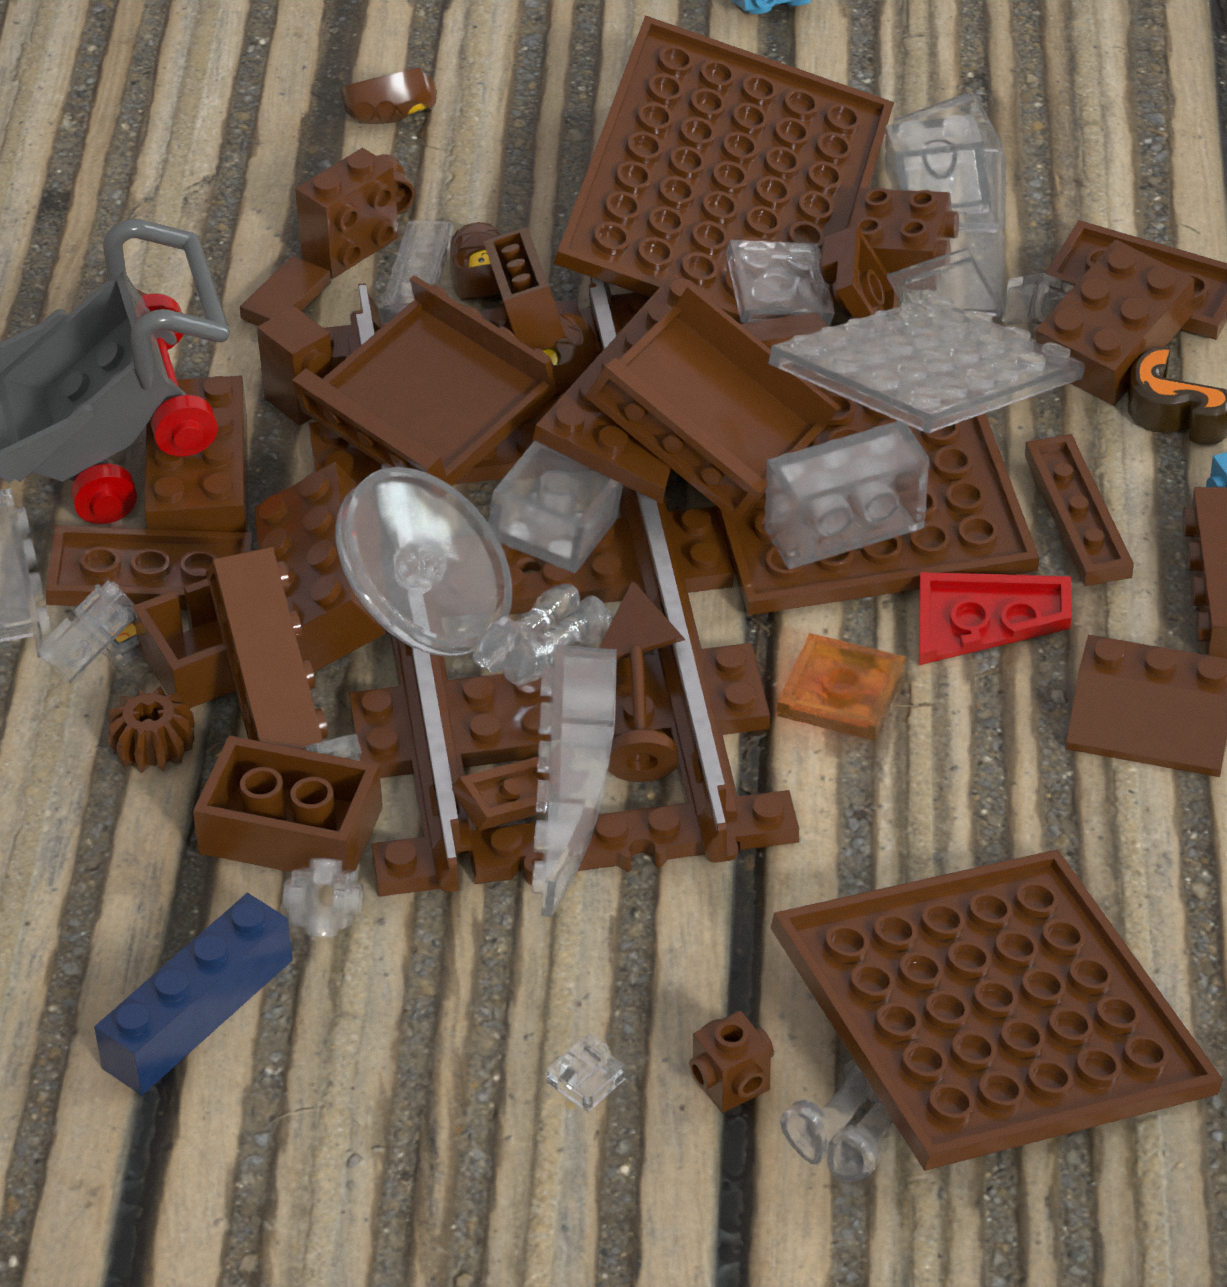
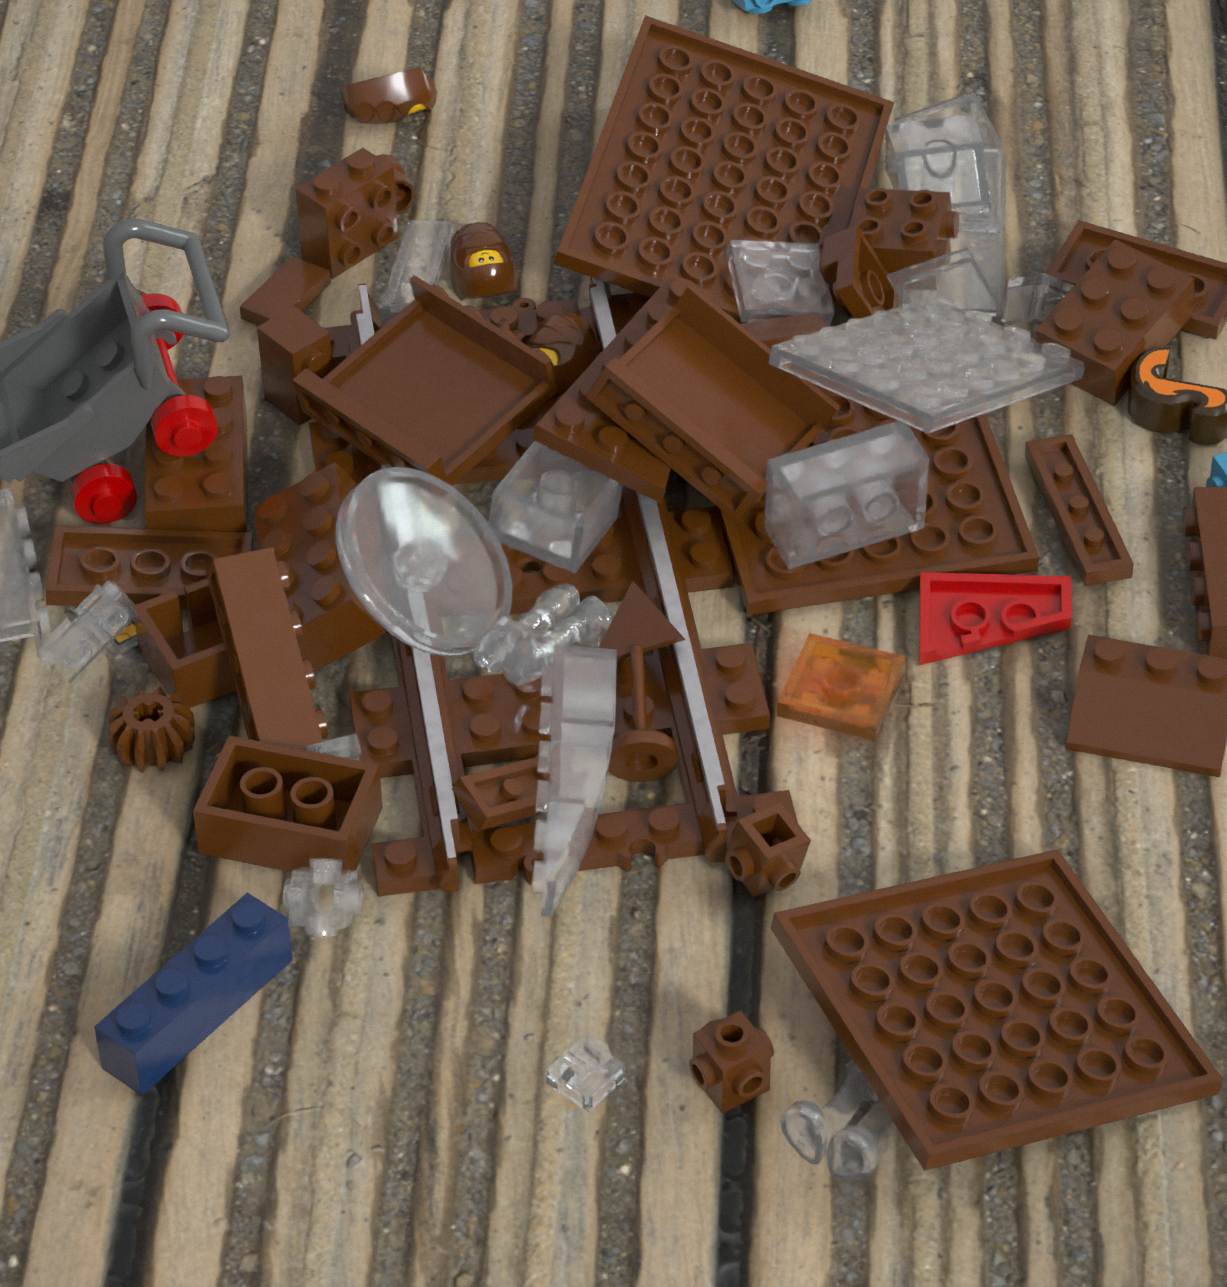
(525, 289): reddish brown brick -> none
(767, 850): none -> reddish brown brick

